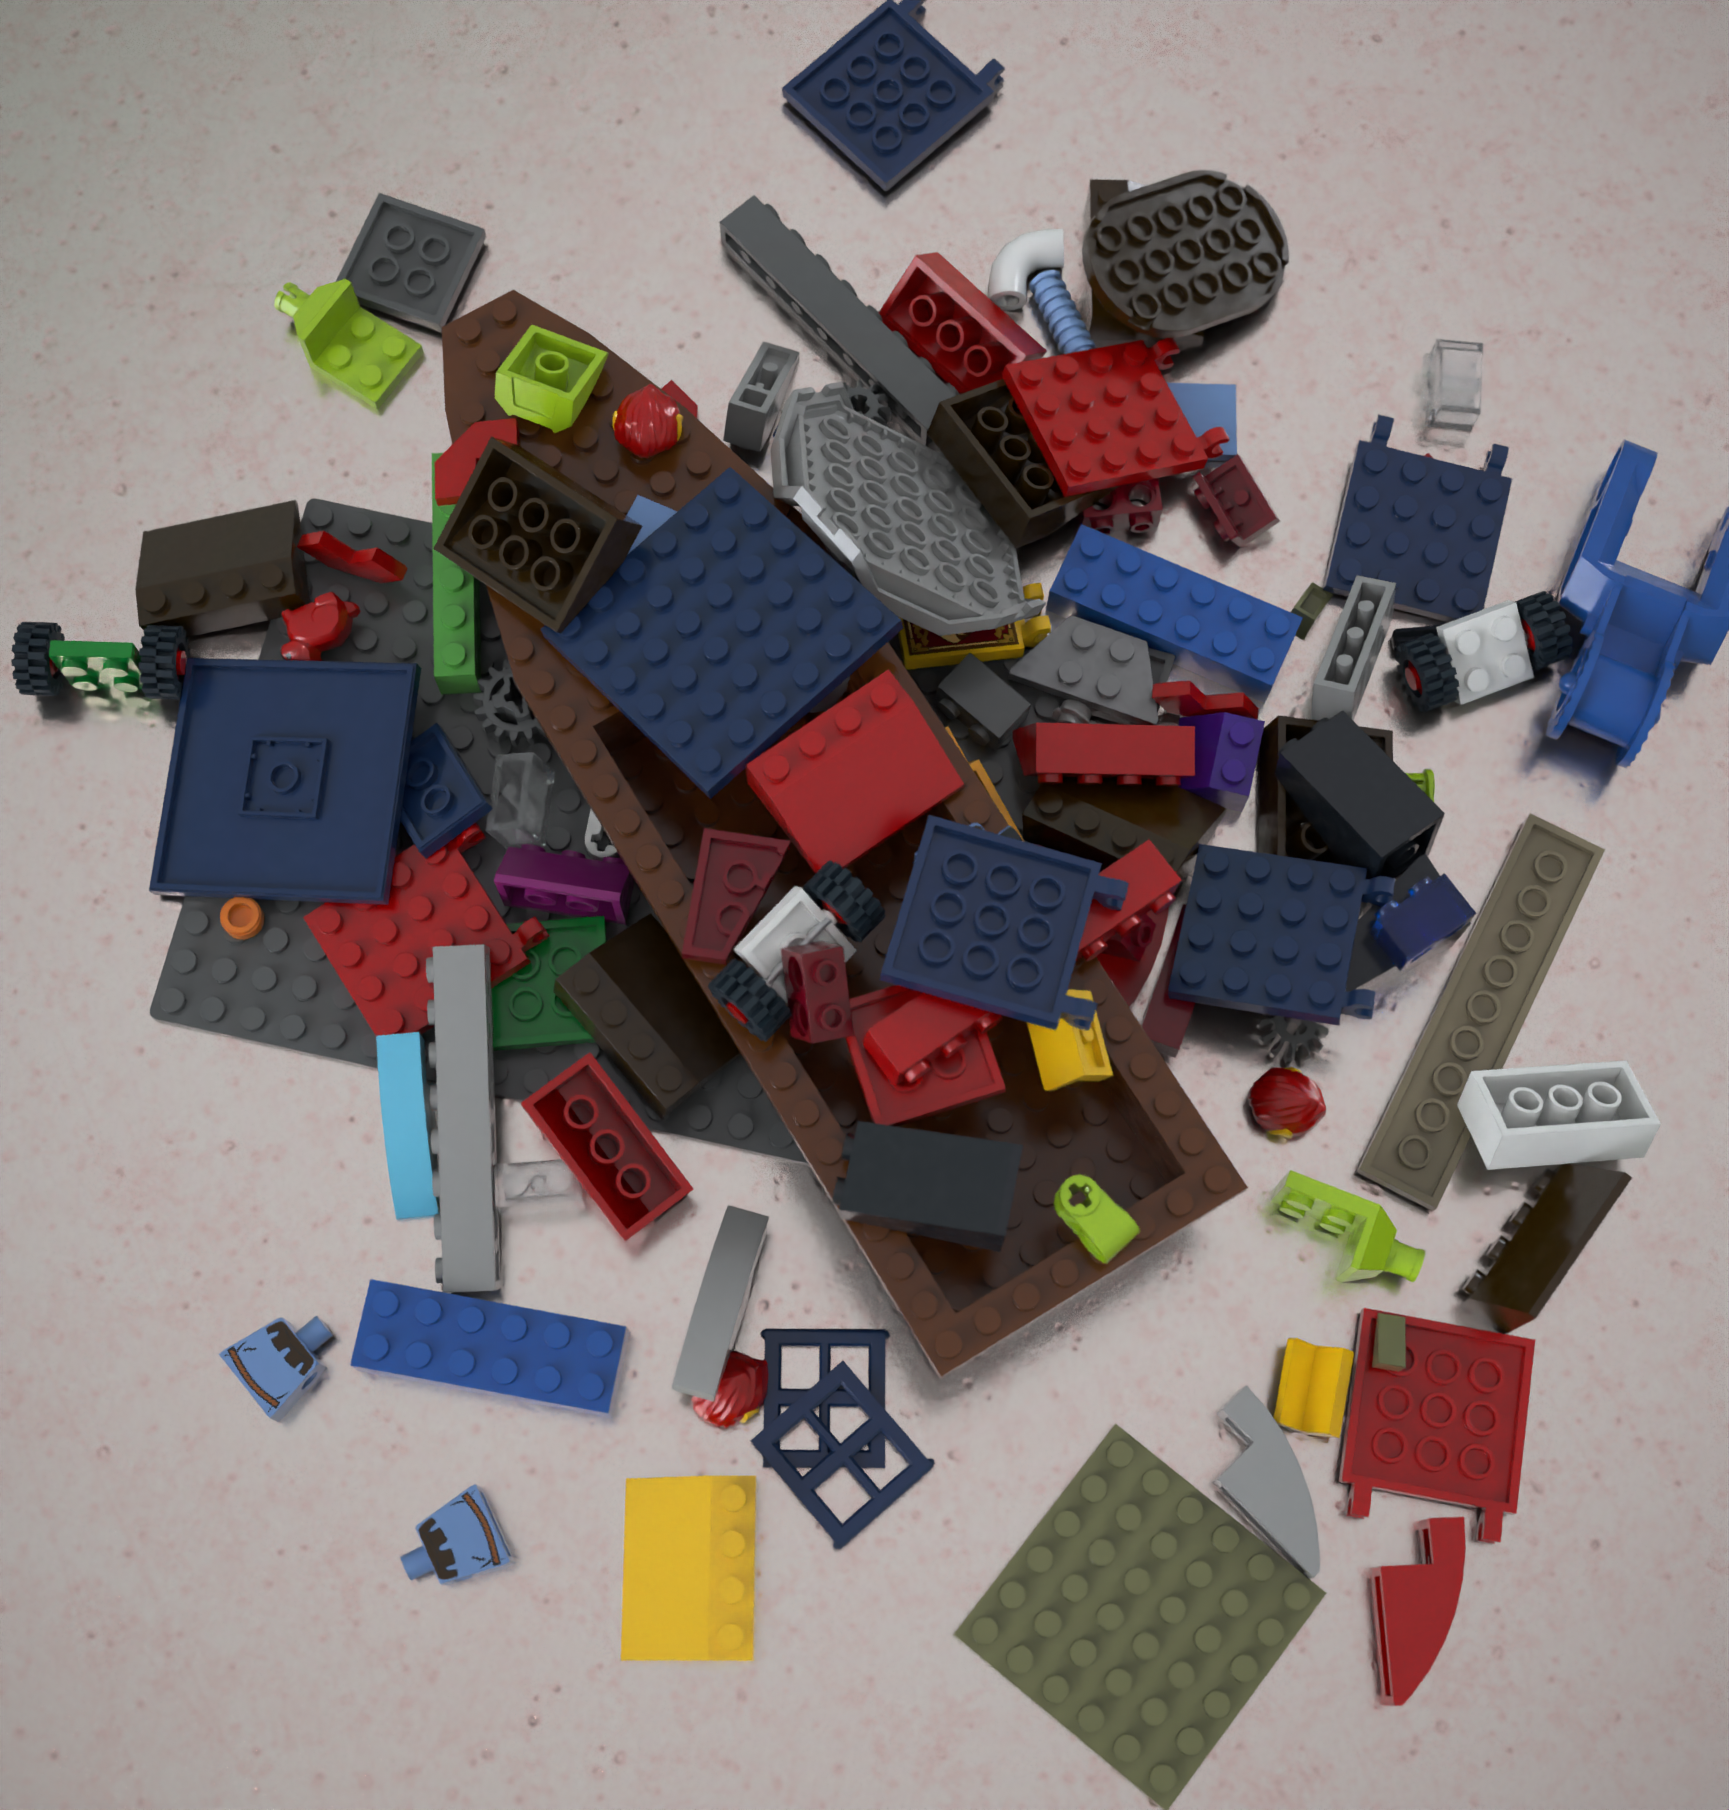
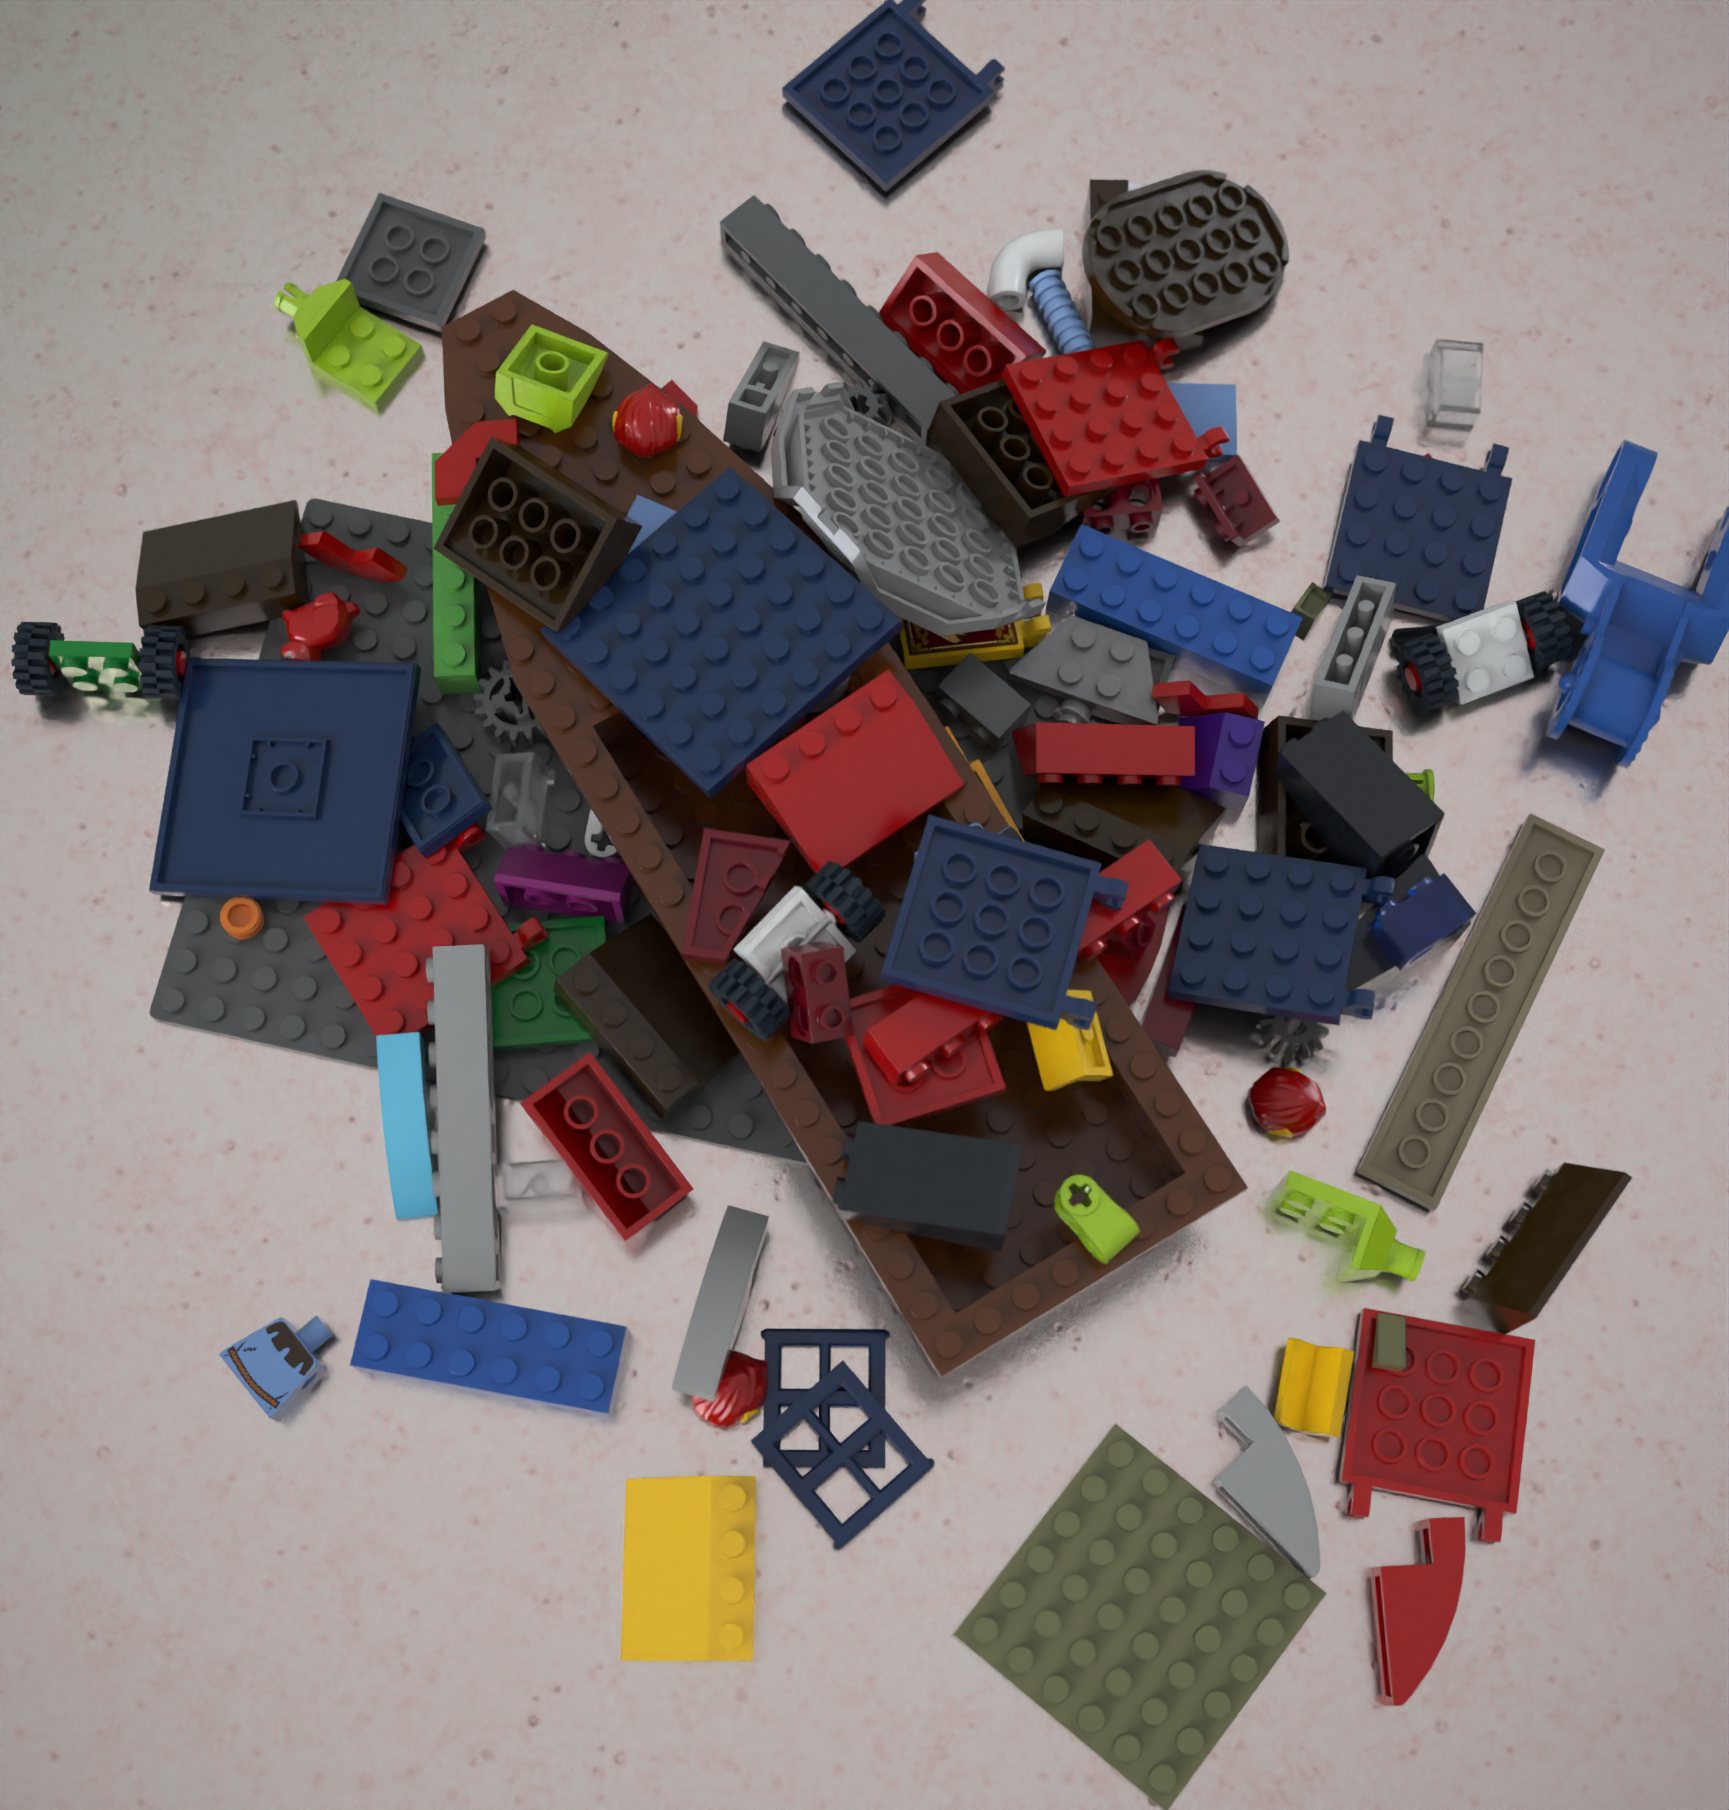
(459, 1541): medium blue torso -> none
(1557, 1114): white brick -> none

